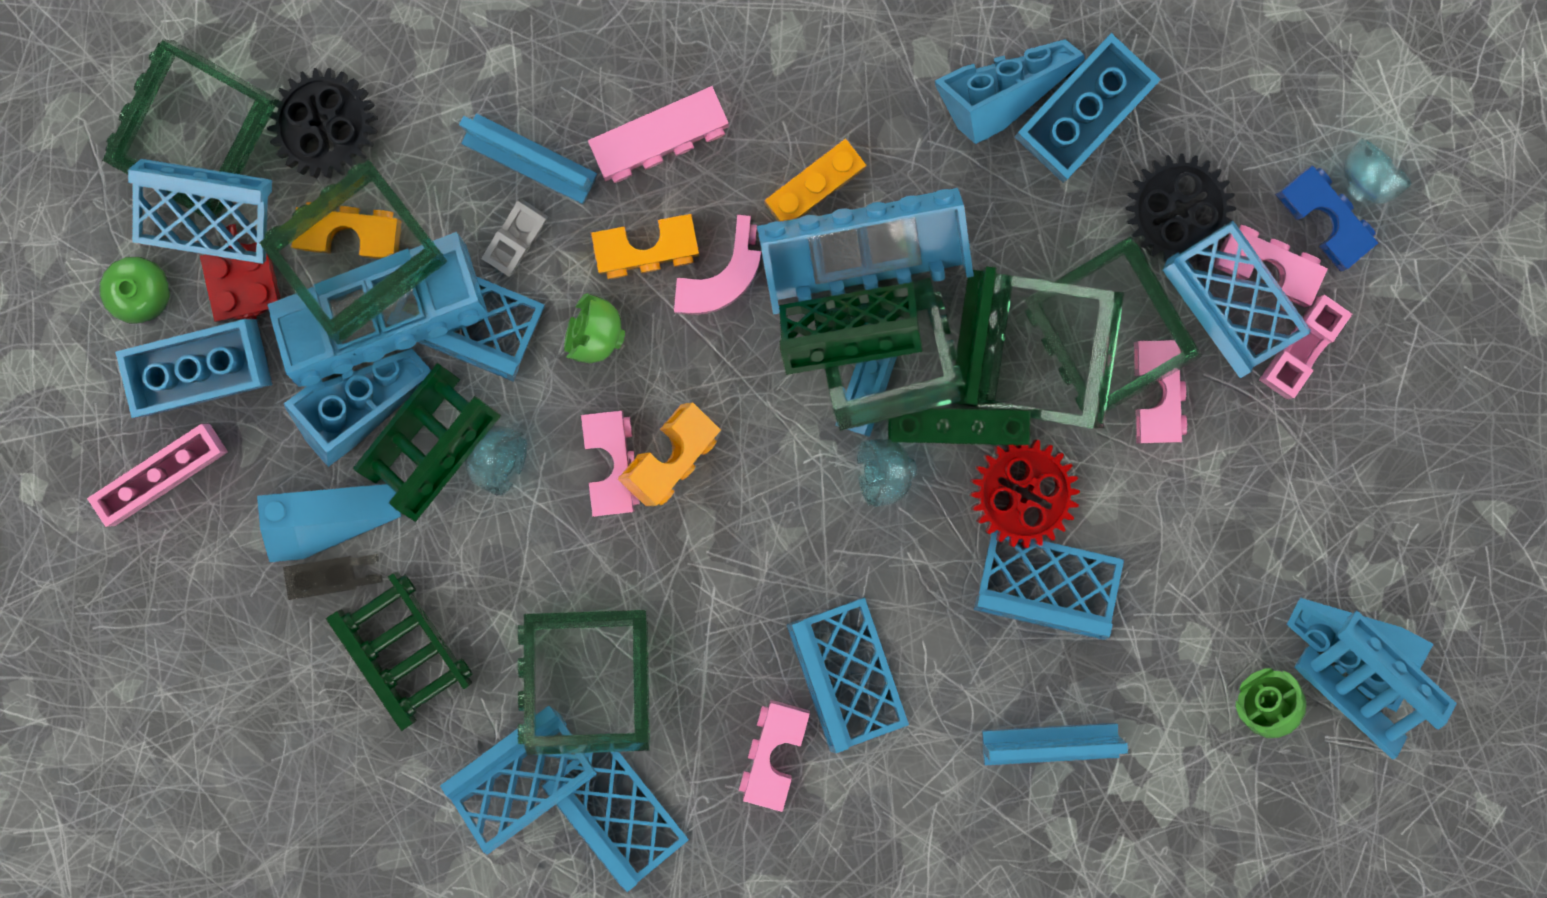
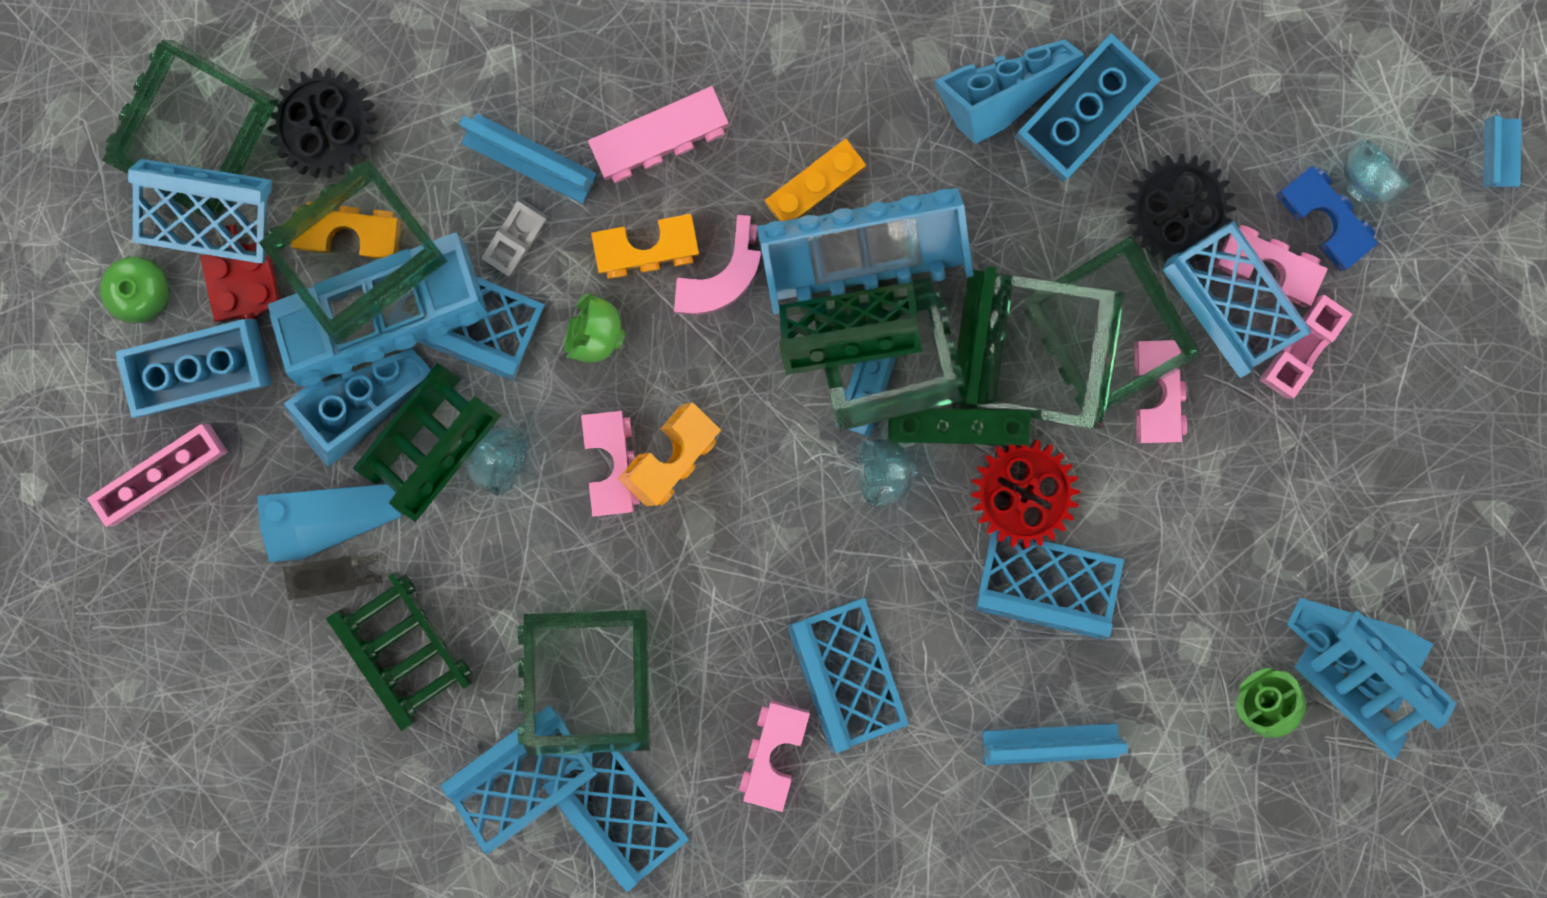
(1502, 152): none -> dark azure panel

